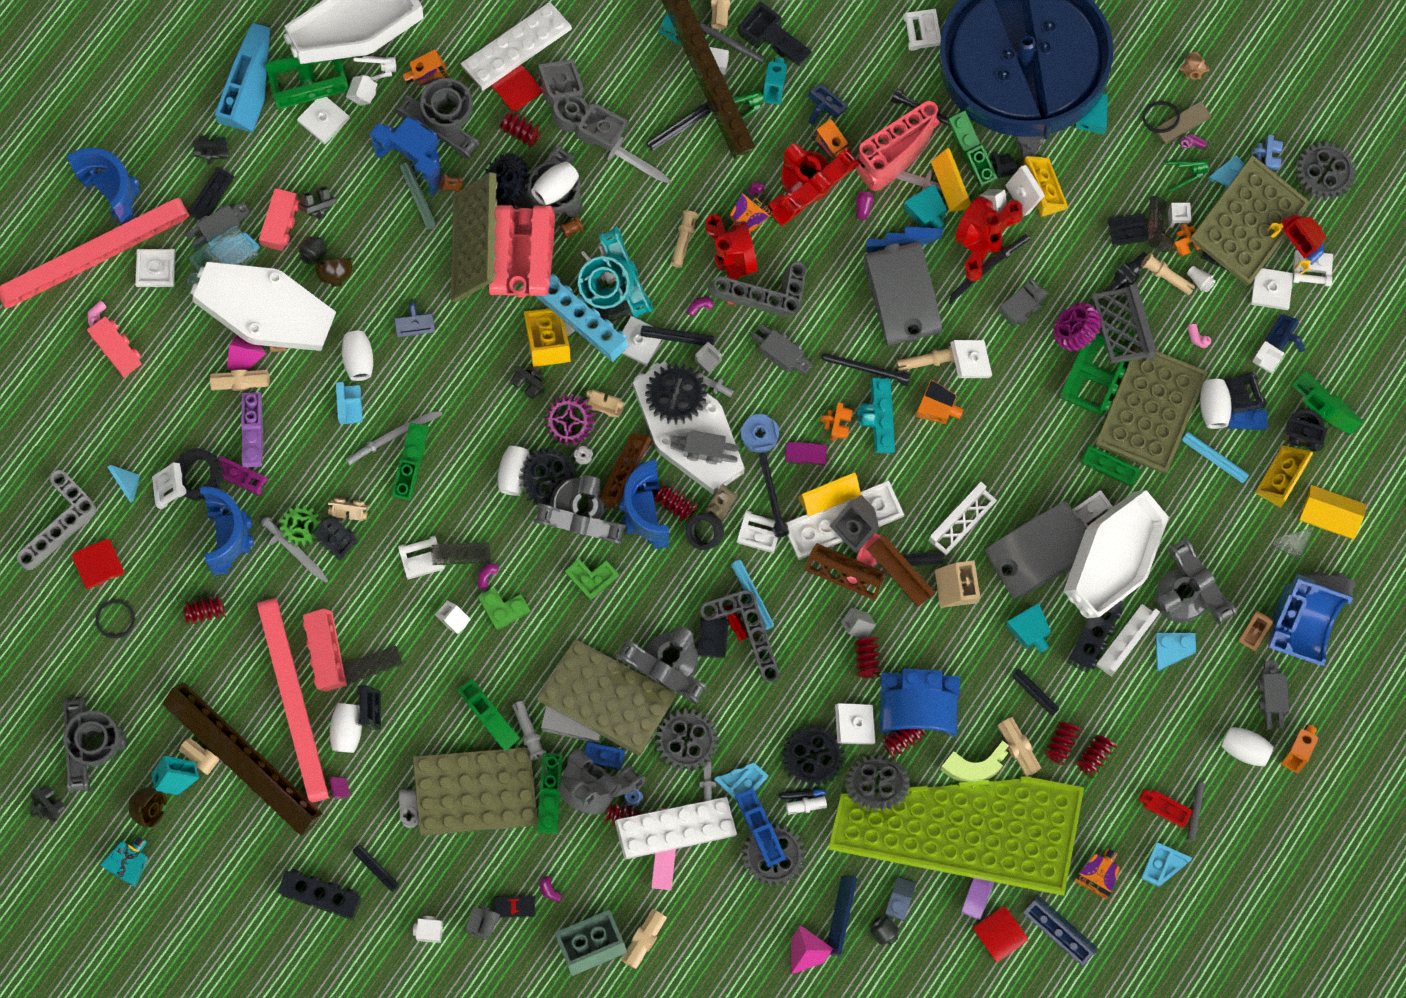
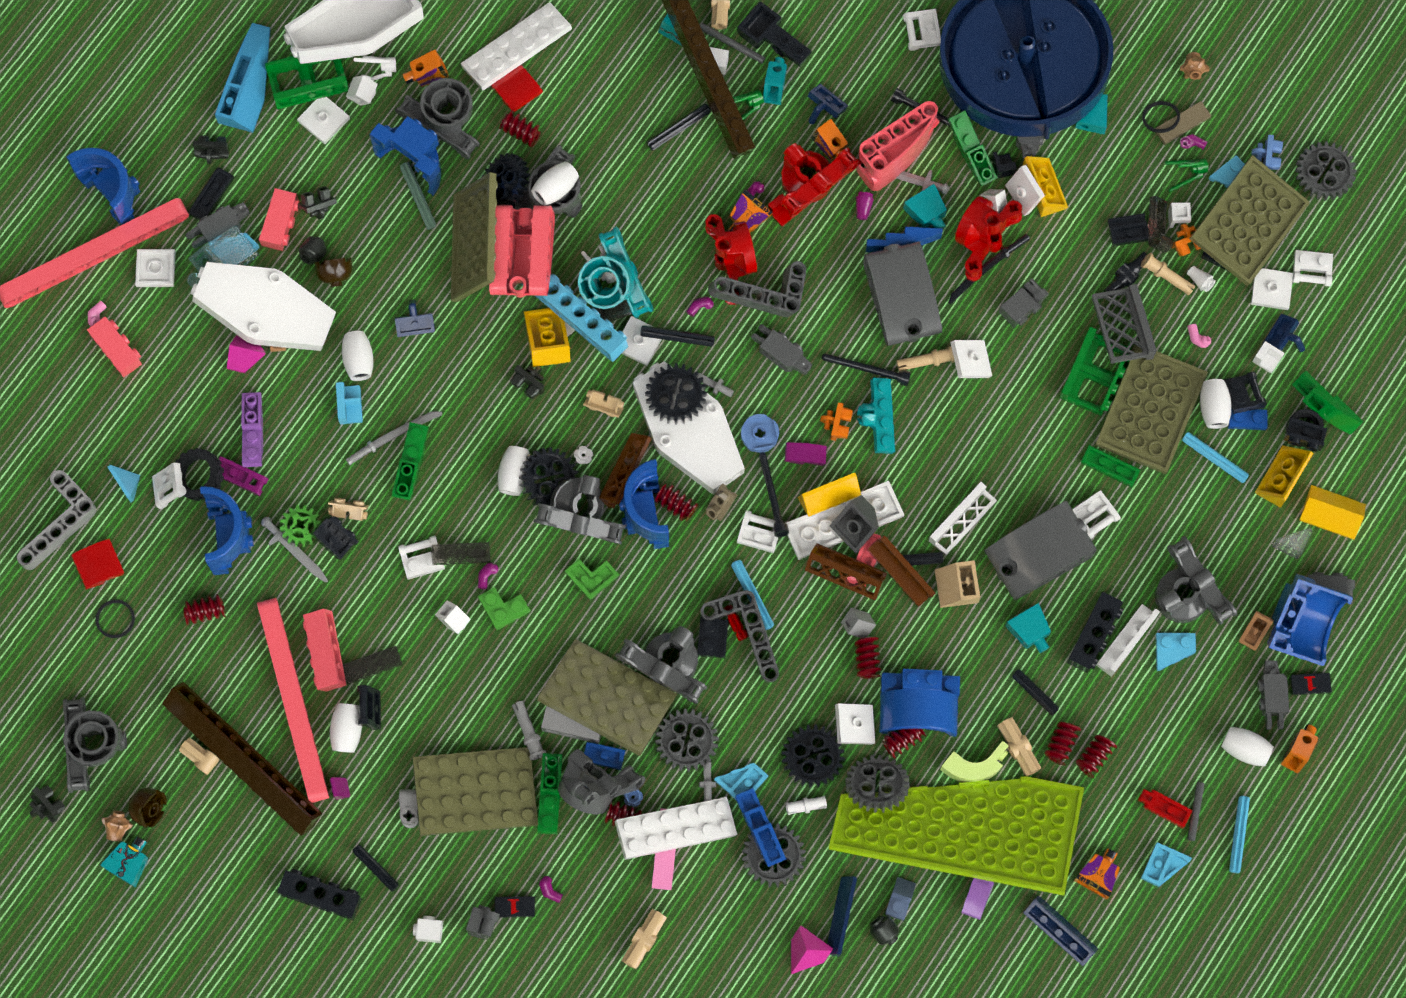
(116, 825): none -> medium nougat rock
(174, 775): teal torso -> none
(239, 380): tan piece -> none
(456, 183): dark orange bush -> none
(488, 714): green slope -> none
(564, 93): dark grey plate -> none
(569, 428): magenta gear -> none
(571, 227): dark orange bush -> none
(590, 942): sand green brick -> none
(637, 162): light grey sword -> none
(686, 230): tan pin -> none
(704, 447): dark grey hinge -> none
(708, 357): light grey panel -> none
(717, 527): black tyre -> none
(802, 794): black piece -> none
(938, 404): orange torso -> none
(950, 181): yellow slope -> none
(1000, 933): red slope -> none
(1077, 326): magenta gear -> none
(1116, 554): white container -> none
(1239, 834): none -> medium azure axle
(1305, 236): red torso -> none
(1310, 684): none -> black tile

